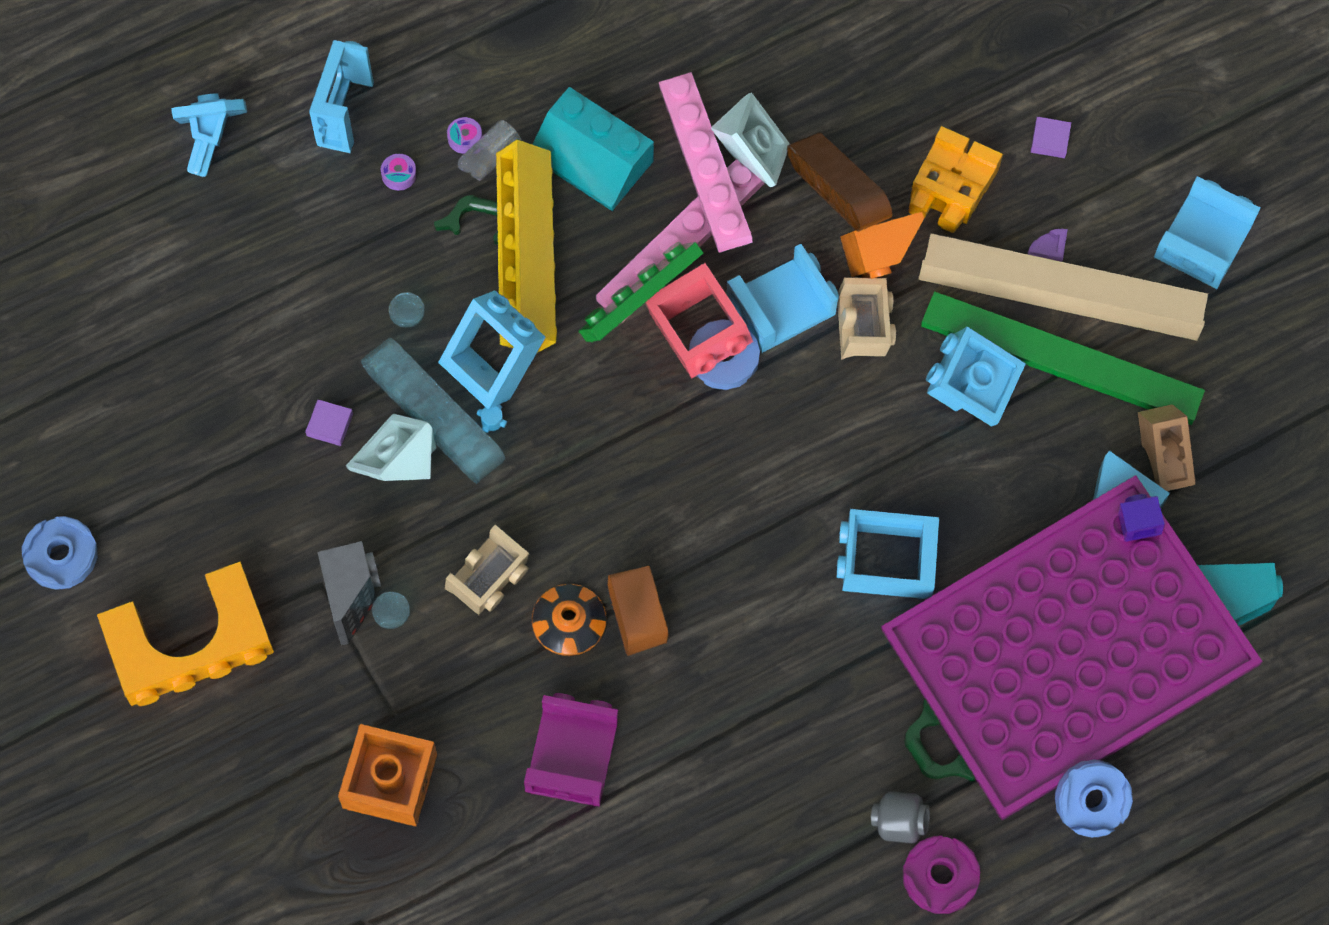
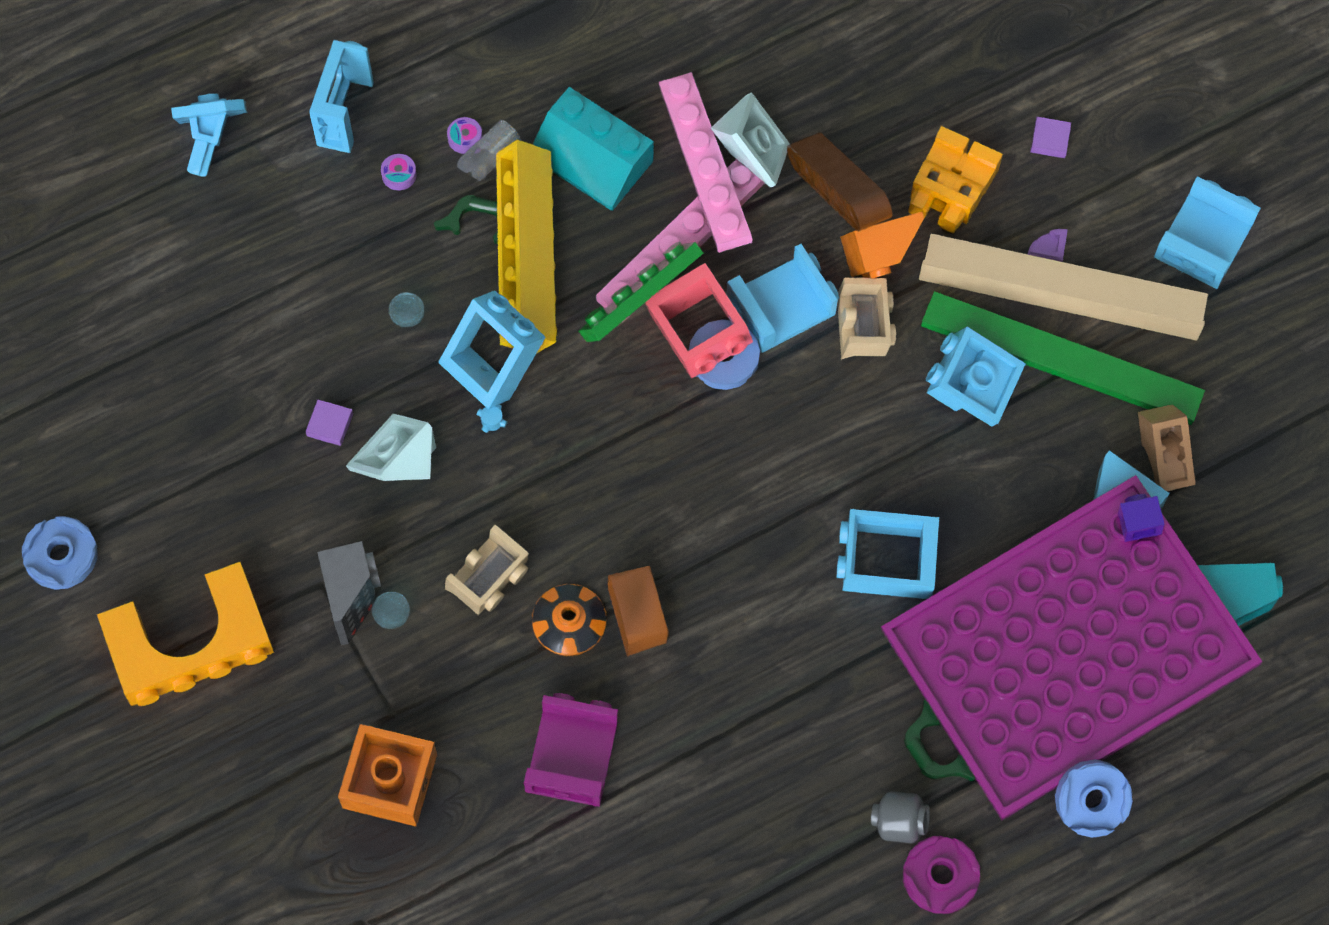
(426, 401): clear light blue beam -> none

